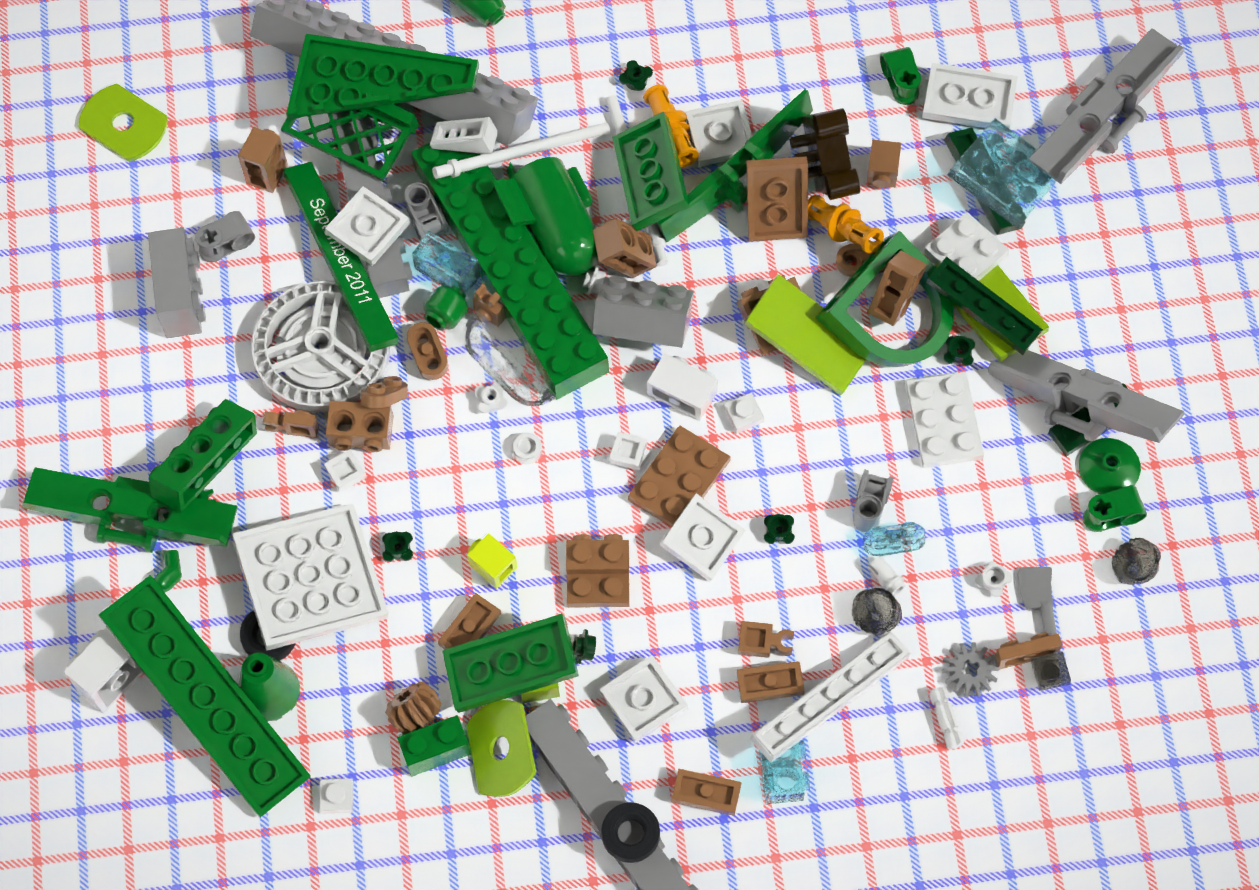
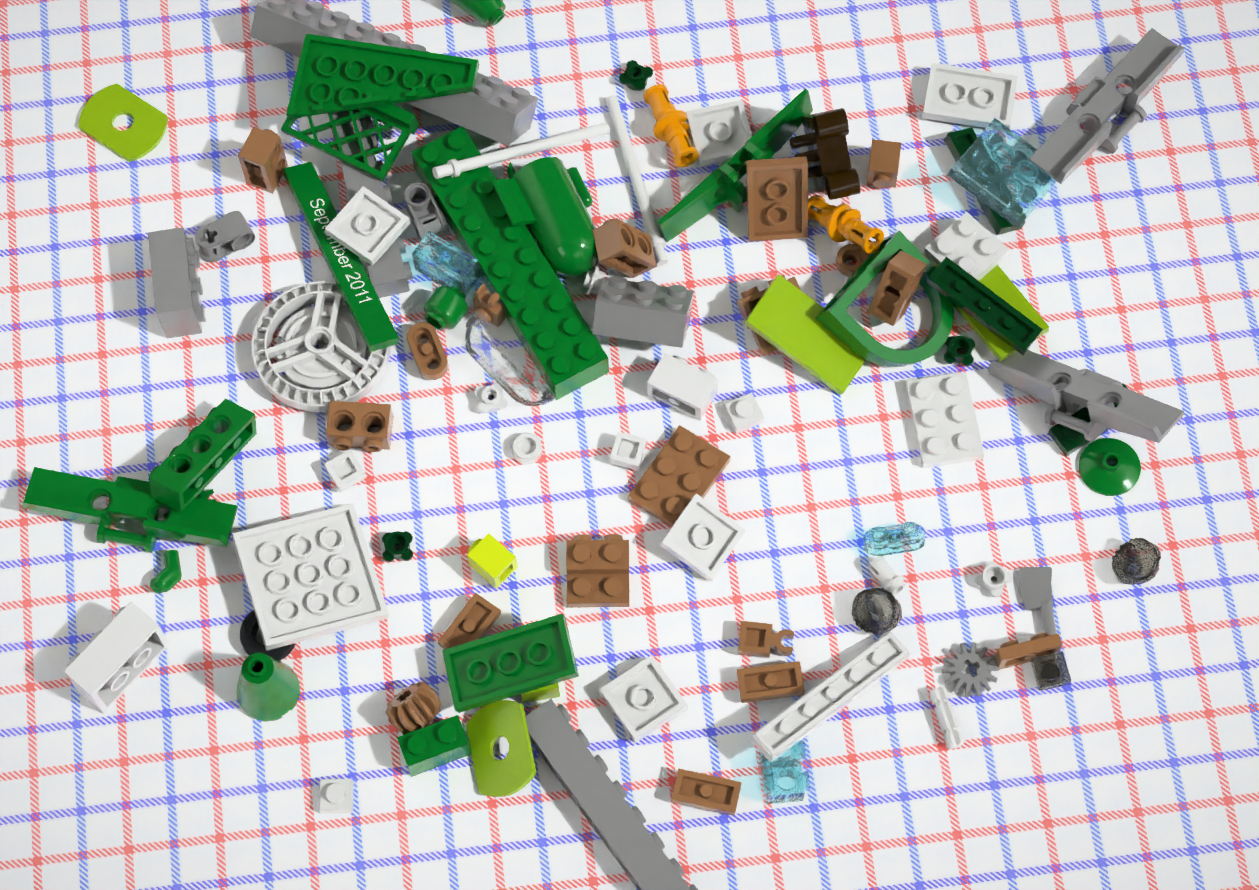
(204, 696): green plate -> none
(296, 424): medium nougat plate -> none
(384, 393): medium nougat plate -> none
(482, 139): white slope -> none
(584, 647): dark green plate -> none
(621, 814): black tyre -> none
(650, 171): green plate -> none
(775, 521): dark green plate -> none
(871, 496): light grey piece -> none
(901, 74): green piece -> none
(1118, 509): green piece -> none

